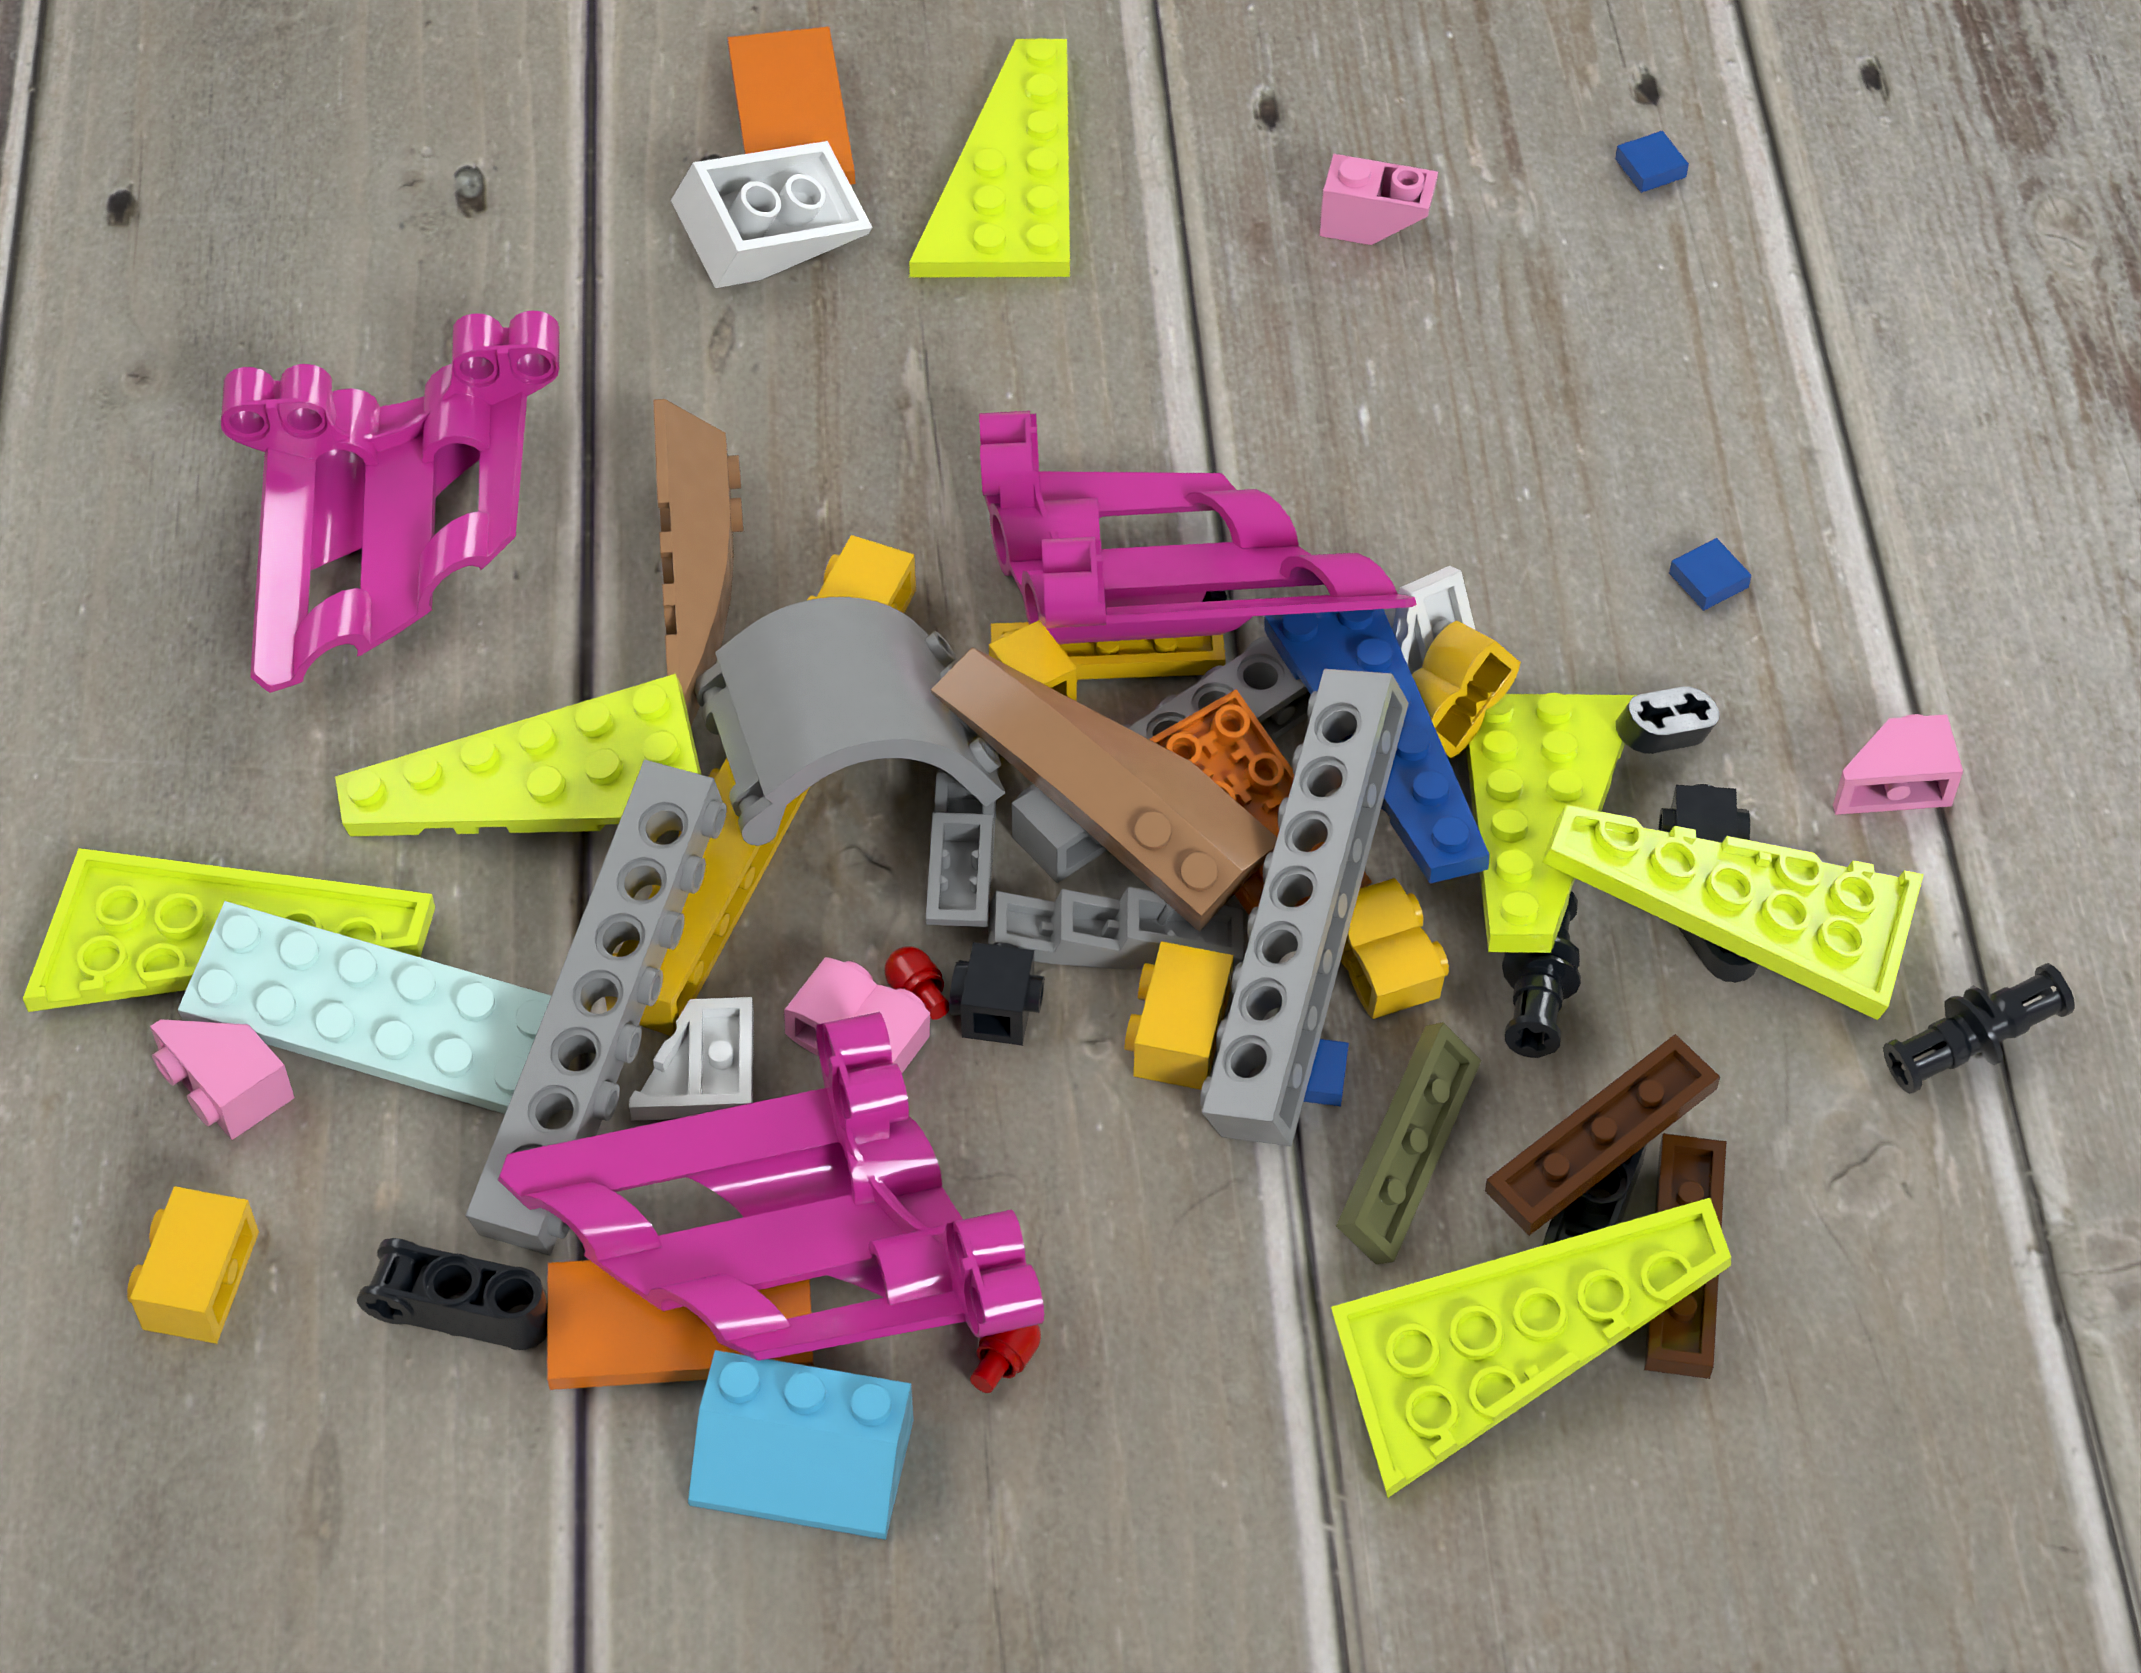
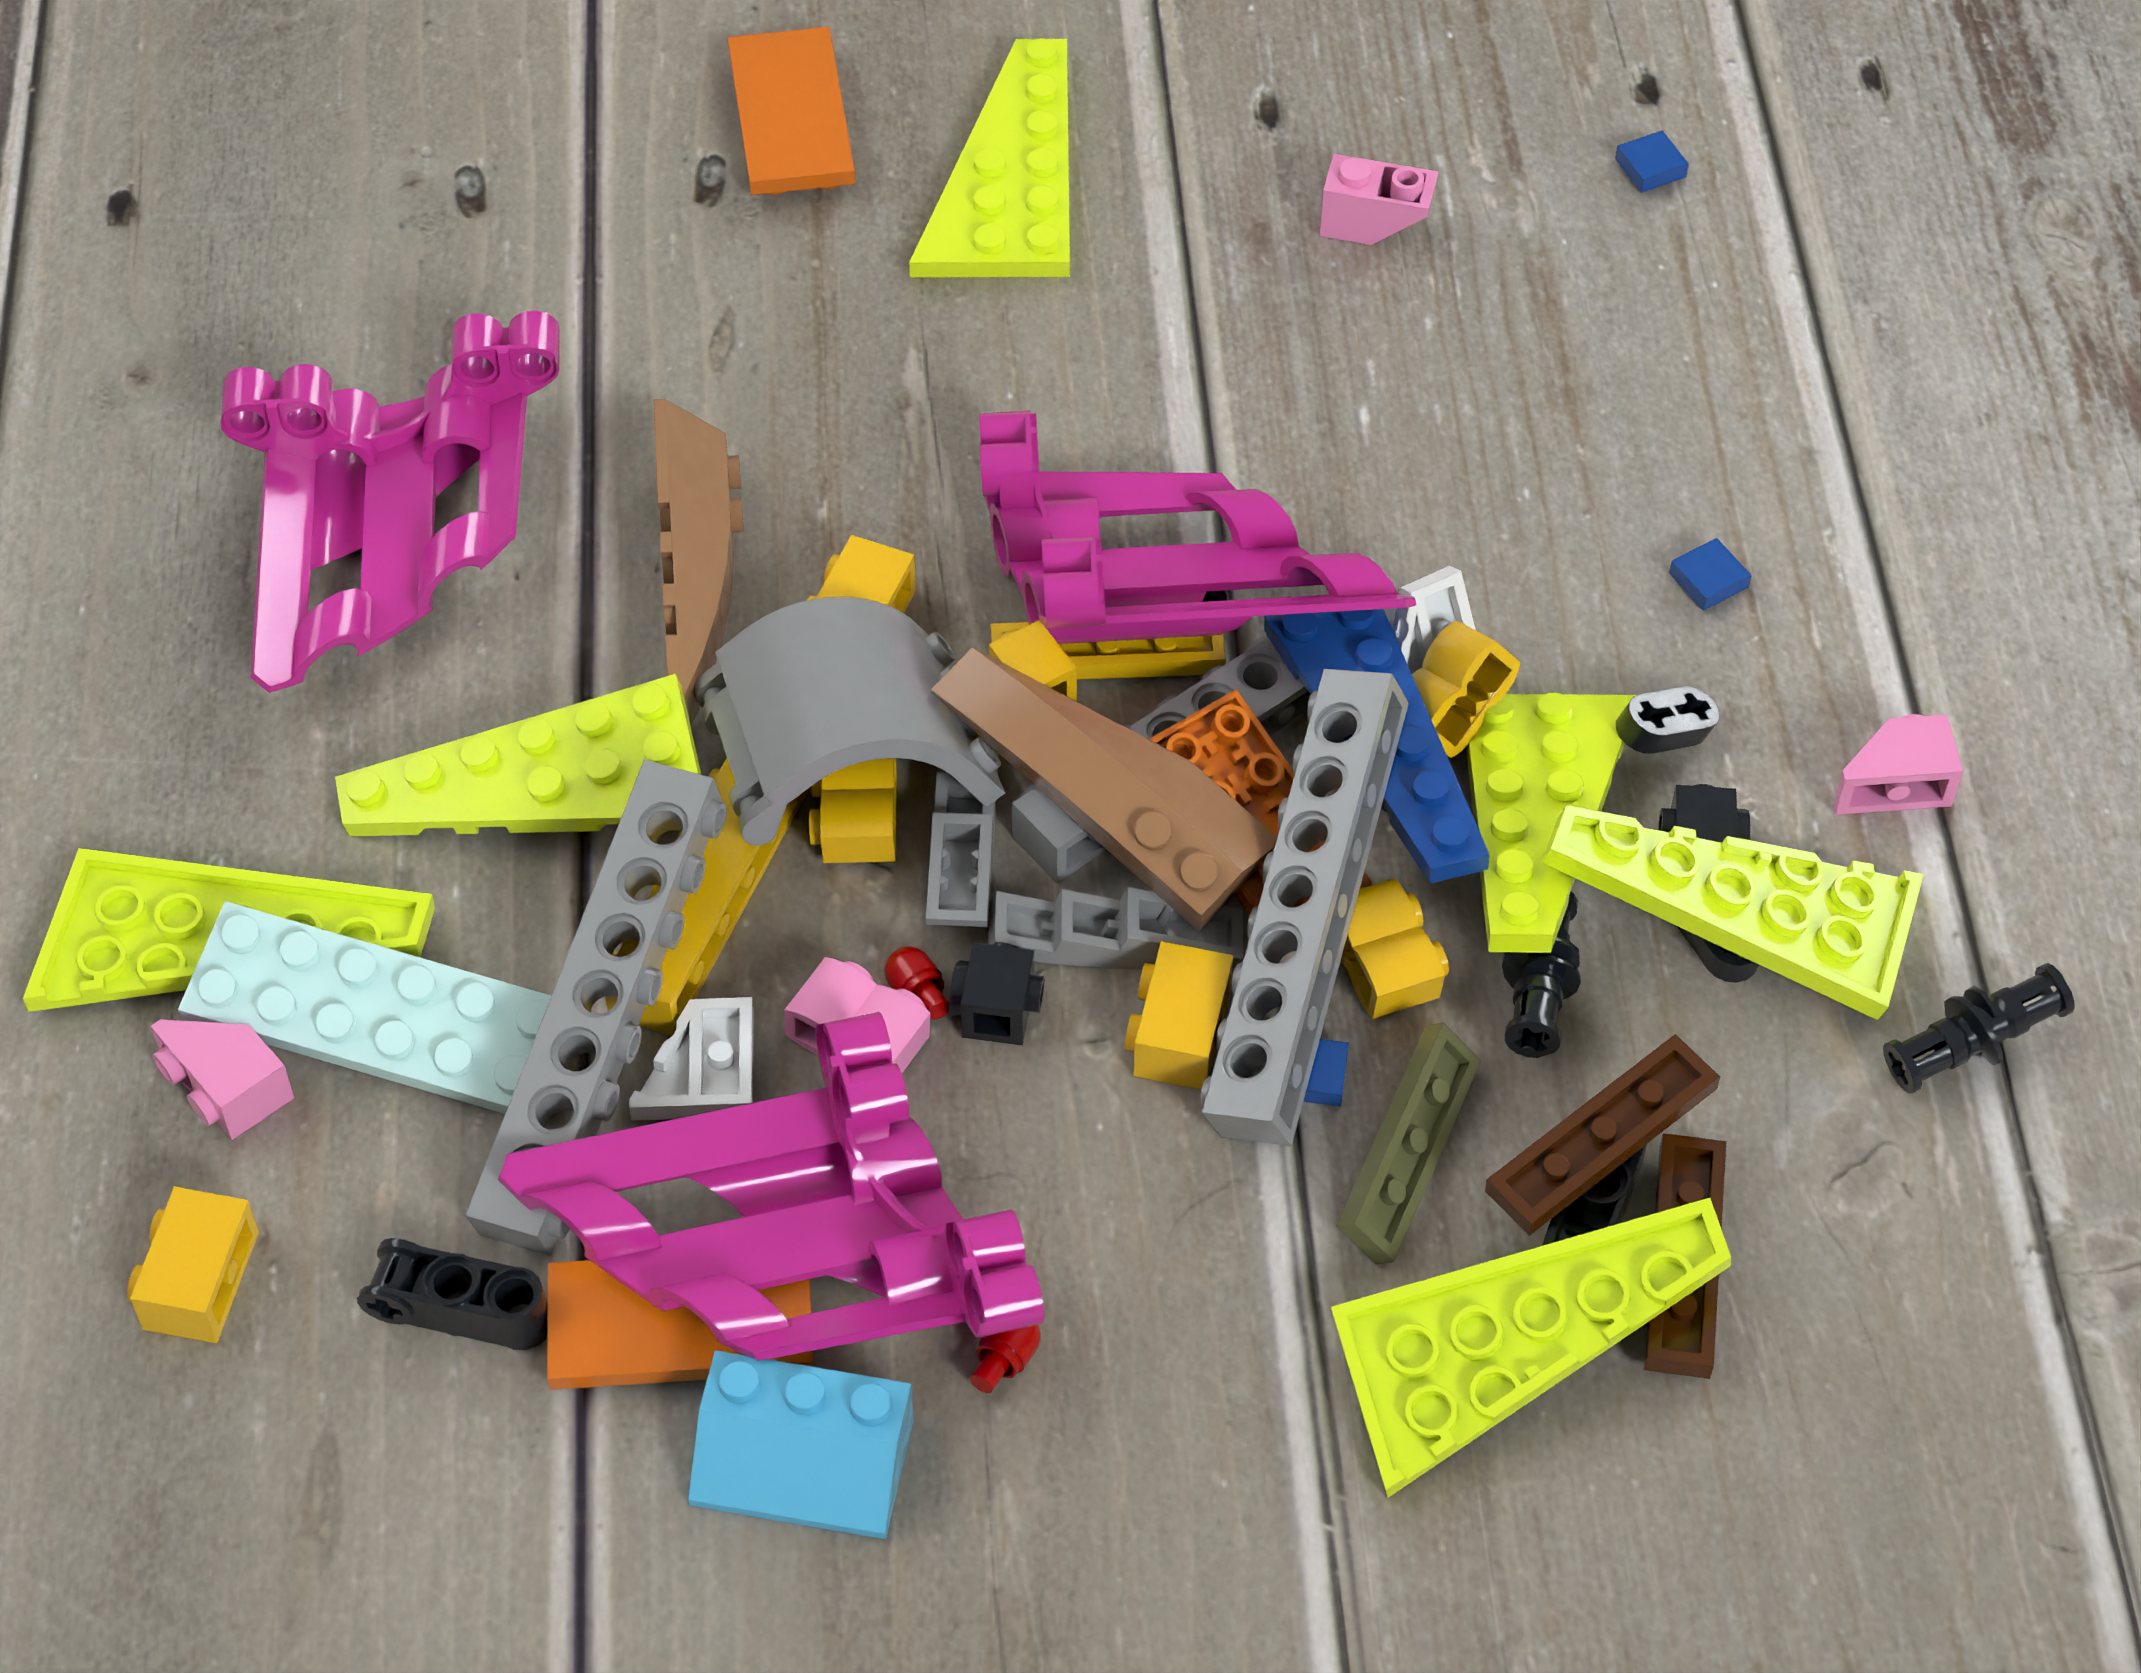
(767, 211): white slope -> none
(856, 813): none -> yellow brick

